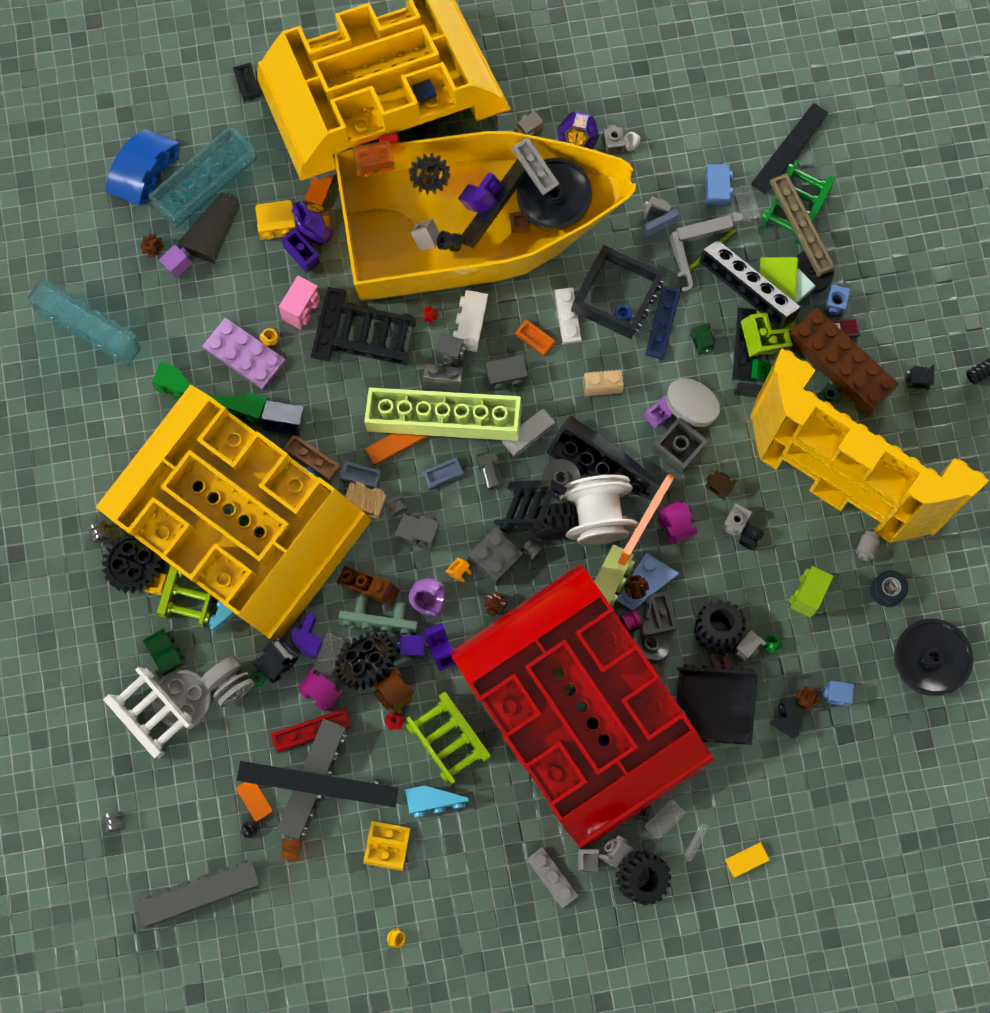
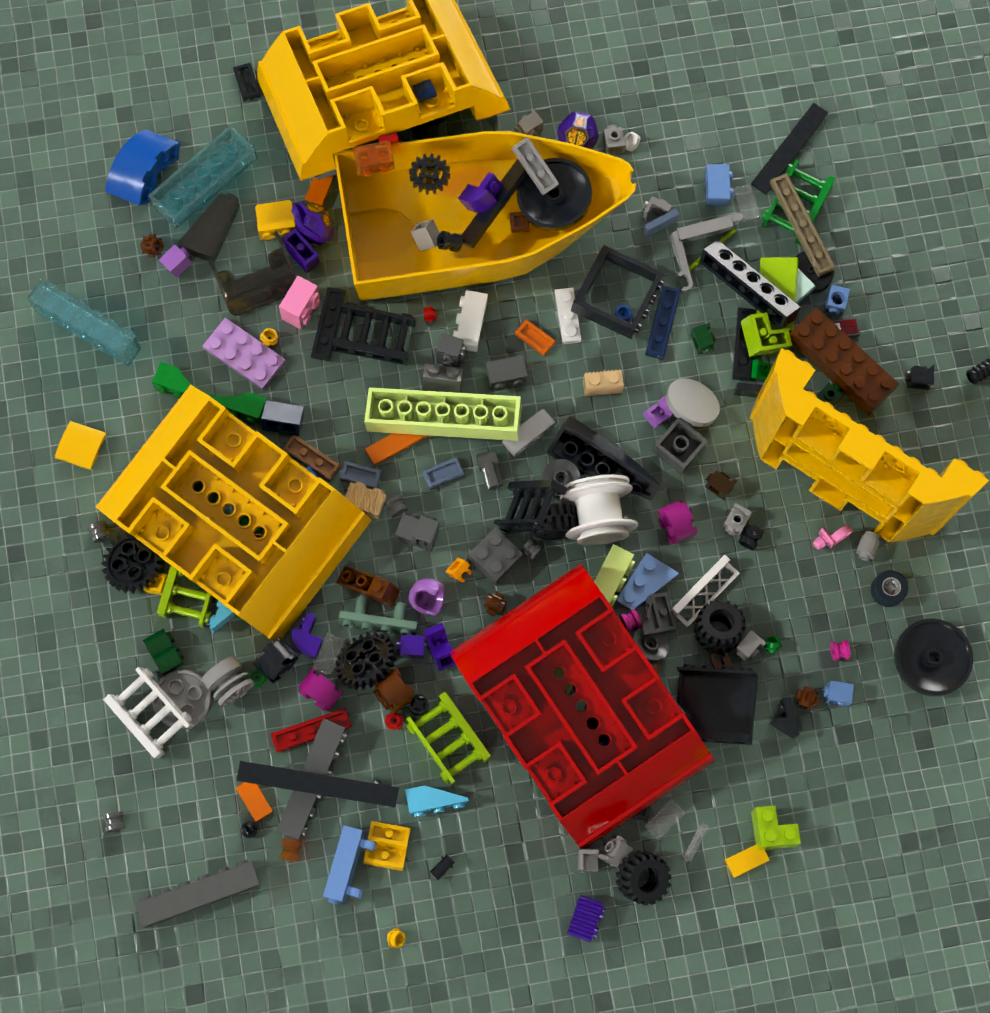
(80, 445): none -> yellow slope
(259, 287): none -> clear smoke windscreen
(345, 864): none -> medium blue brick
(421, 702): none -> black wheel
(442, 867): none -> black pin
(552, 877): light grey plate -> none
(585, 919): none -> dark purple brick
(636, 587): reddish brown gear -> none
(645, 519): tile -> none
(700, 585): none -> white fence
(770, 834): none -> lime brick
(811, 591): lime container -> none
(831, 540): none -> bright pink piece
(840, 650): none -> dark pink wheel

